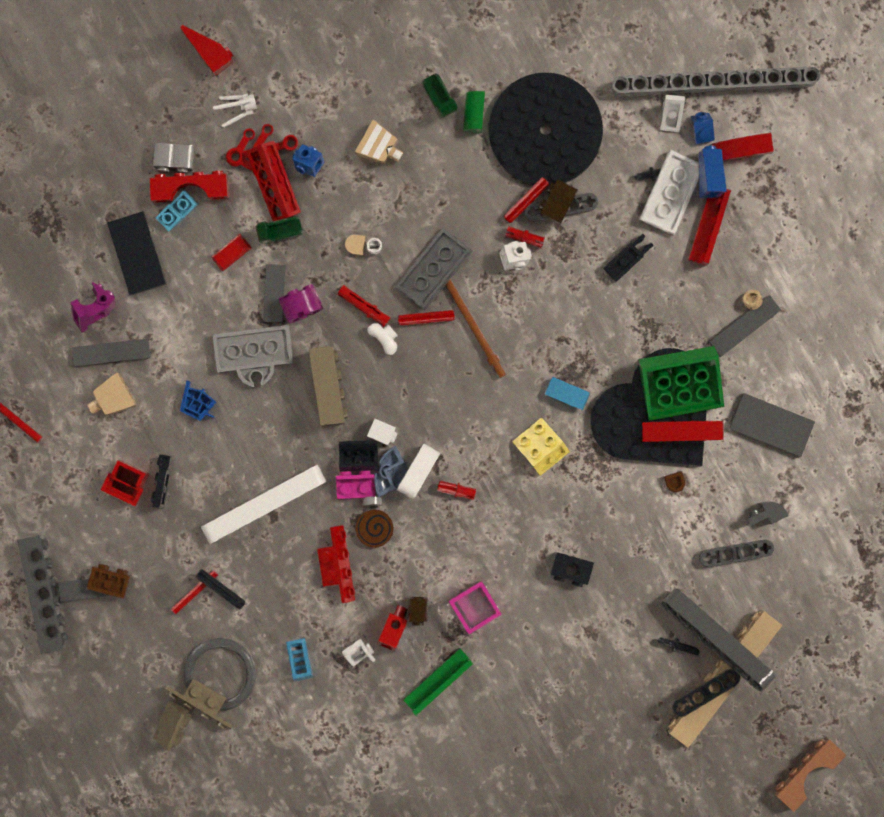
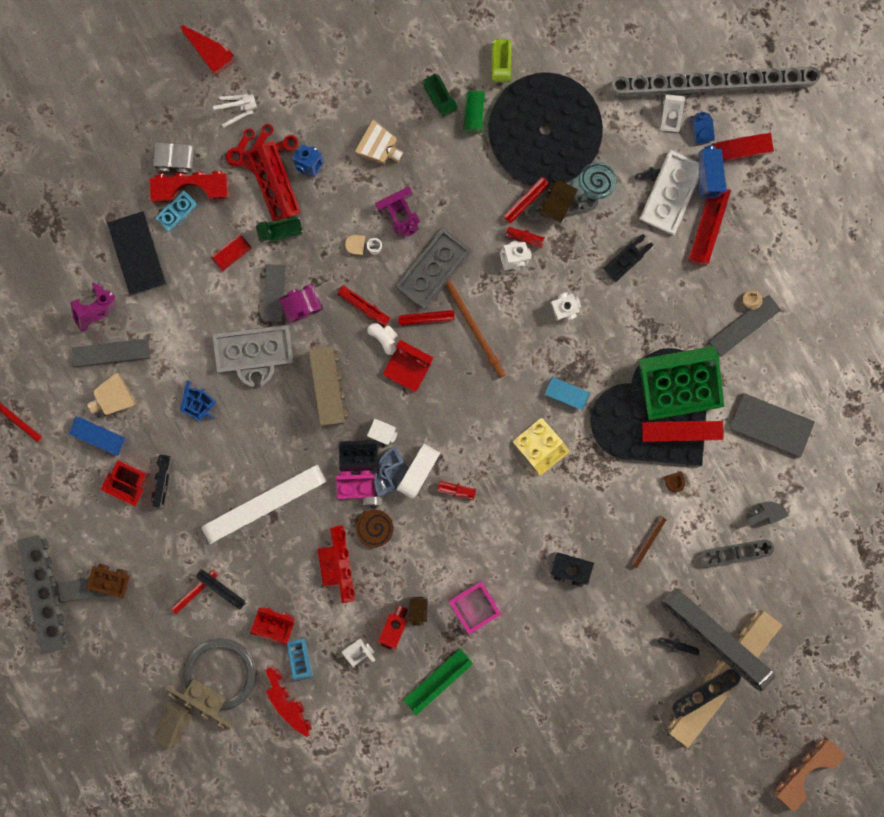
(96, 435): none -> blue beam
(272, 625): none -> red bracket
(290, 710): none -> red slope
(396, 203): none -> magenta tile
(408, 366): none -> red bracket
(501, 60): none -> lime animal
(559, 310): none -> white brick
(597, 180): none -> clear light blue tile
(648, 542): none -> reddish brown bar

